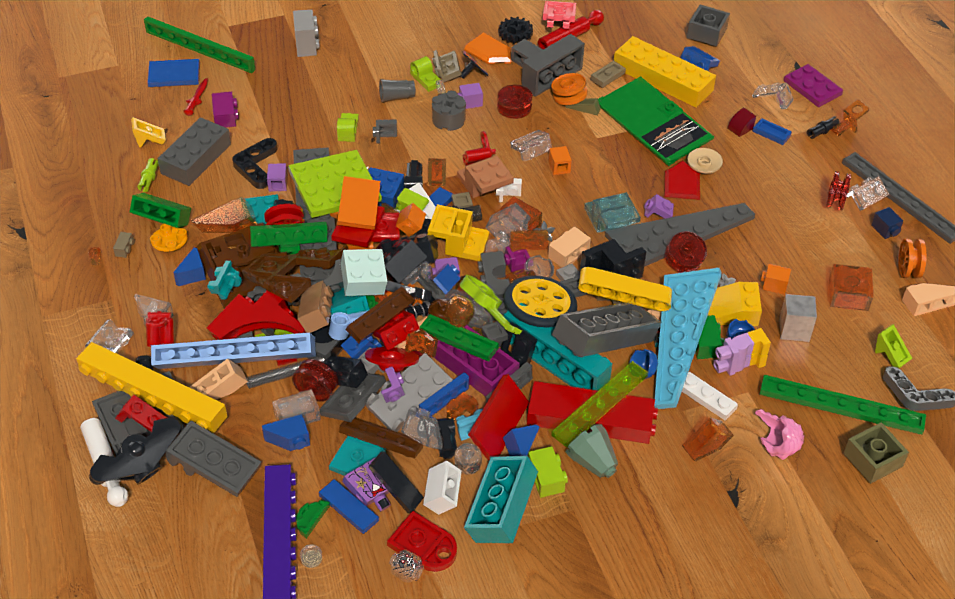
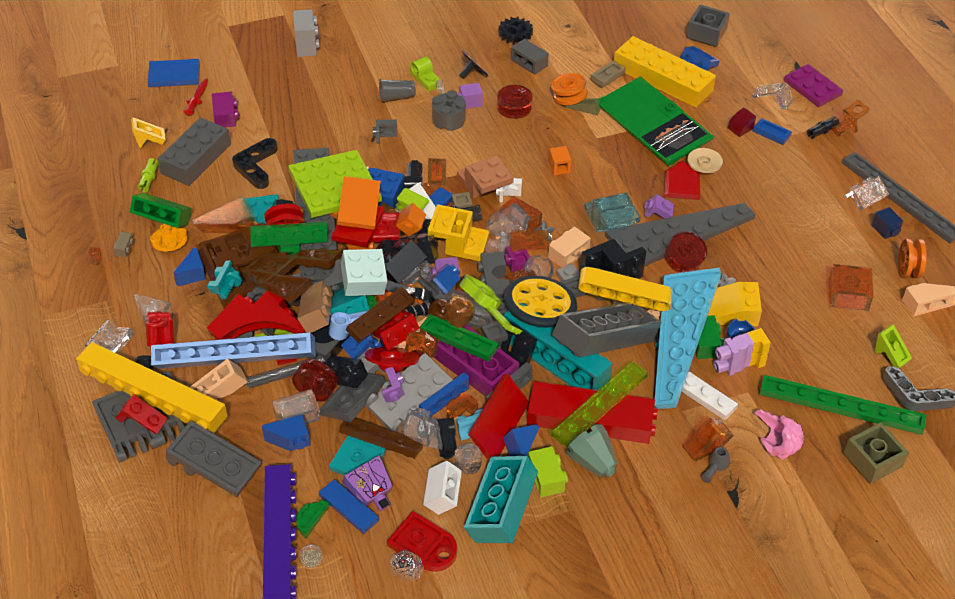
(99, 445): white piece -> none
(138, 455): black piece -> none
(199, 44): green plate -> none
(277, 177): medium lavender brick -> none
(347, 127): lime plate -> none
(396, 482): black tile -> none
(447, 65): dark tan bracket -> none
(479, 154): red piece -> none
(489, 49): orange tile -> none
(532, 144): clear bracket -> none
(557, 59): dark grey brick -> none
(559, 11): coral tile -> none
(576, 28): red piece -> none
(647, 360): blue hair -> none
(719, 461): none -> dark grey bar
(776, 278): orange brick -> none
(797, 317): flat silver piece -> none
(838, 190): clear red wheel -> none

